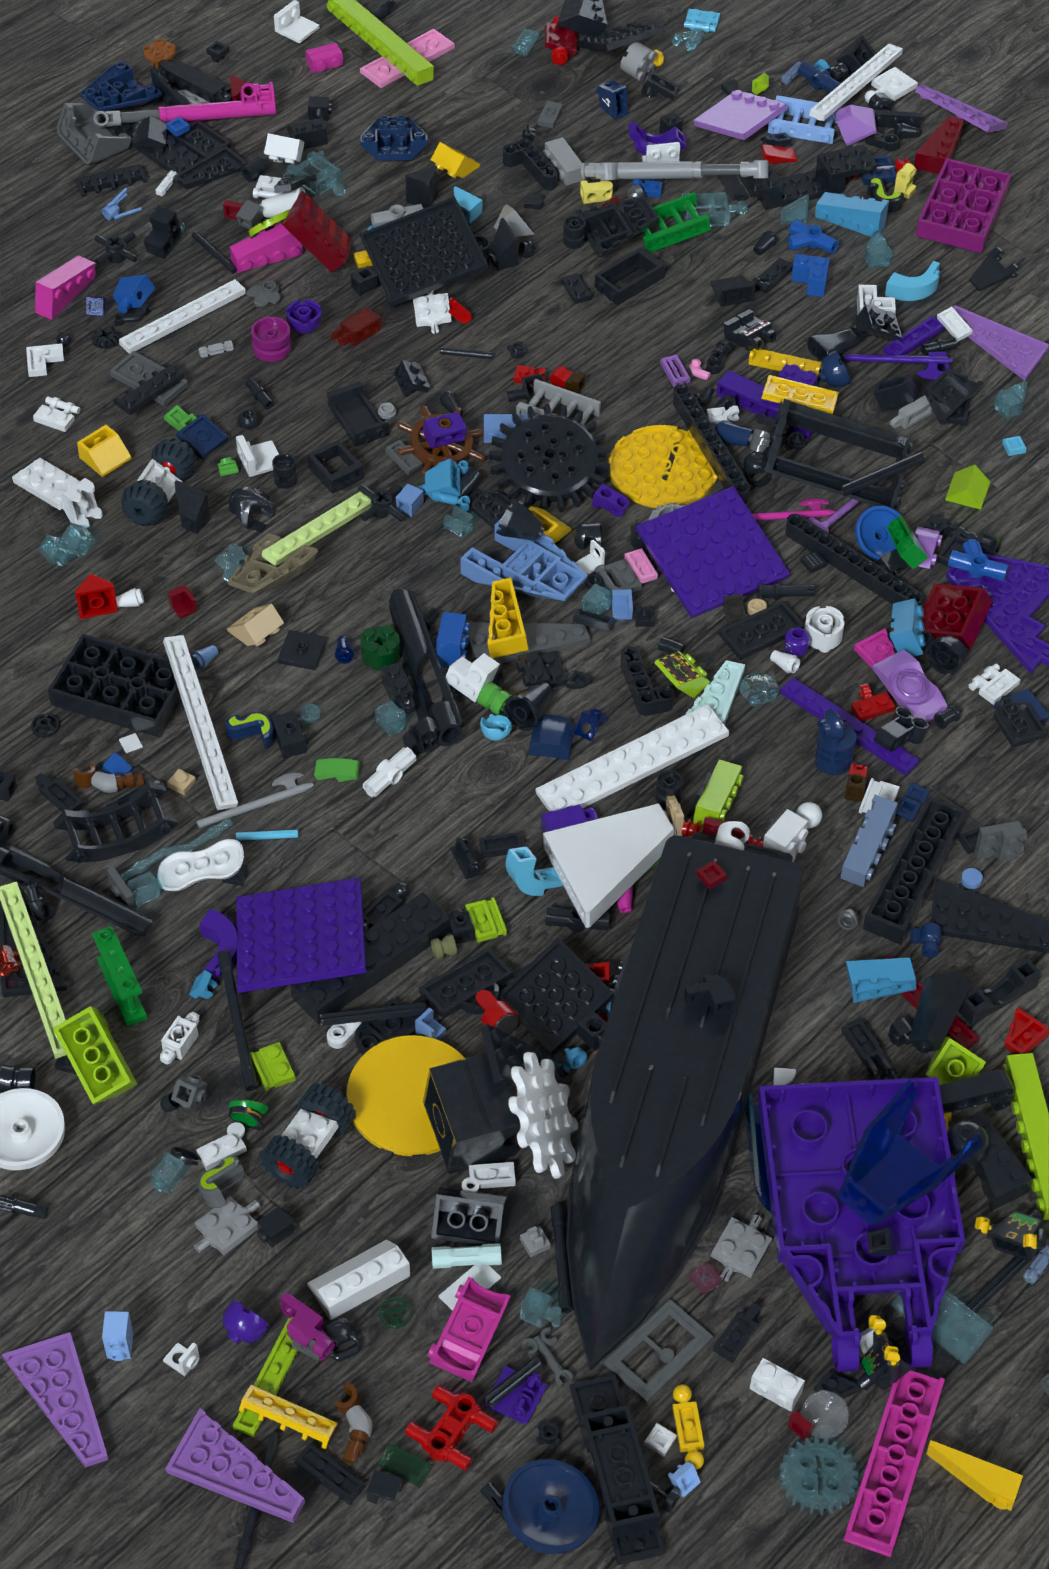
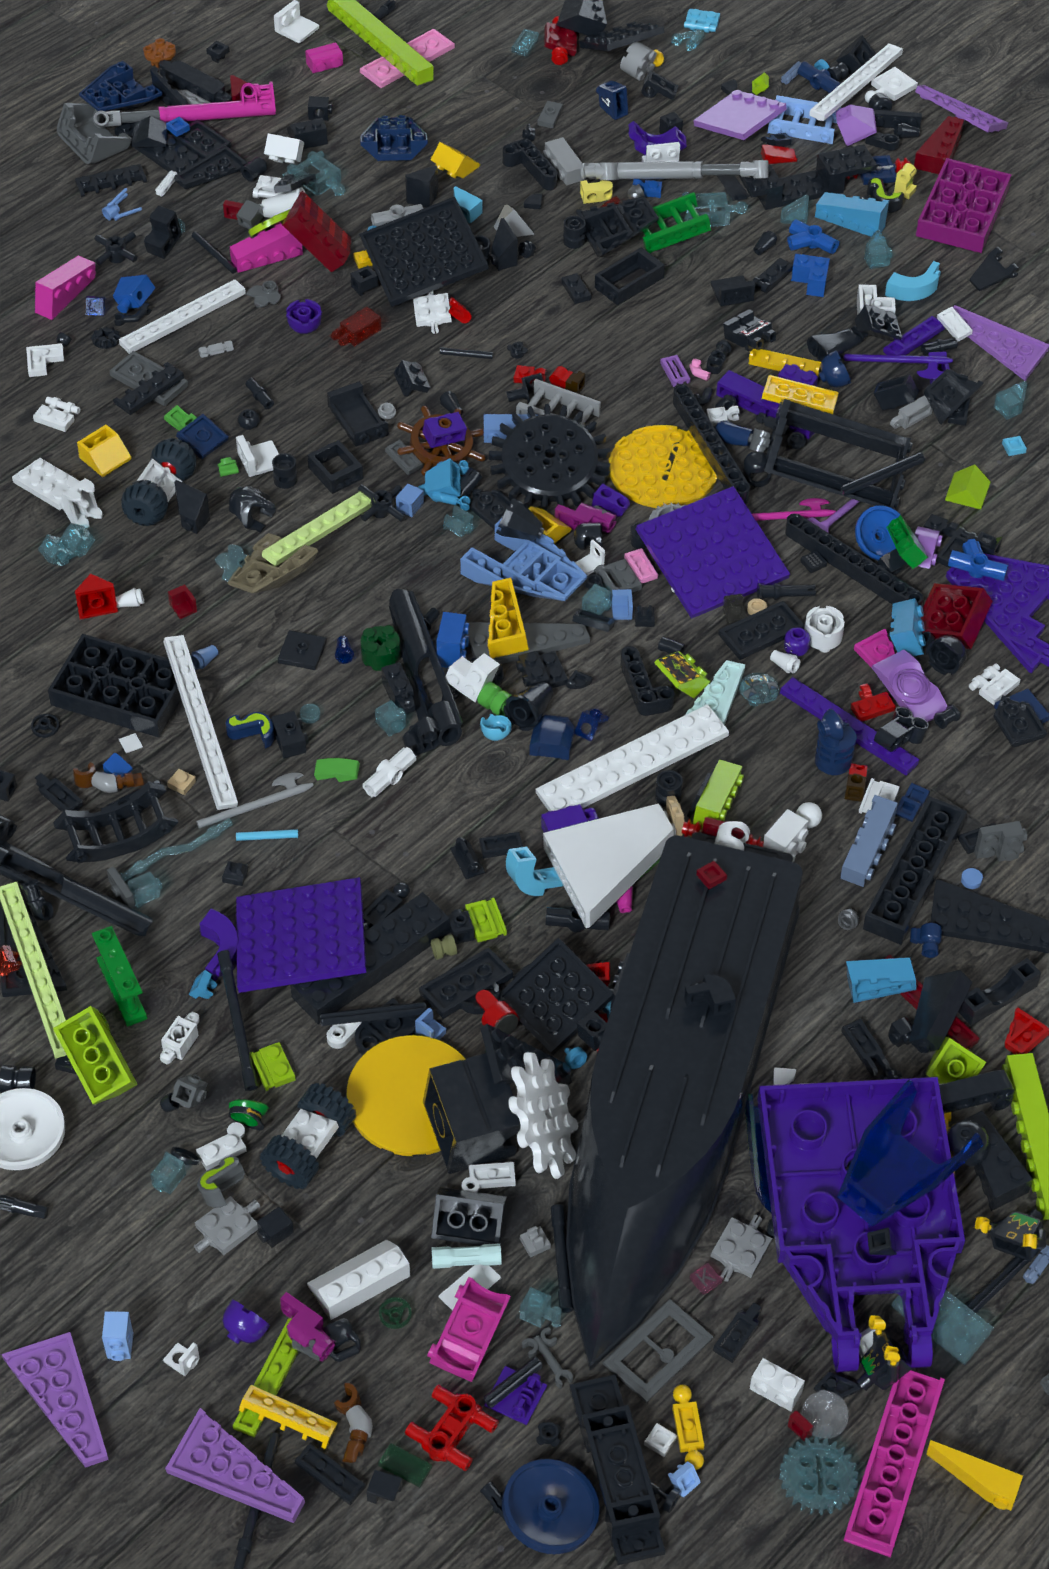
(186, 868): white plate -> none
(256, 625): tan slope -> none
(271, 339): magenta wheel -> none
(586, 514): none -> magenta plate

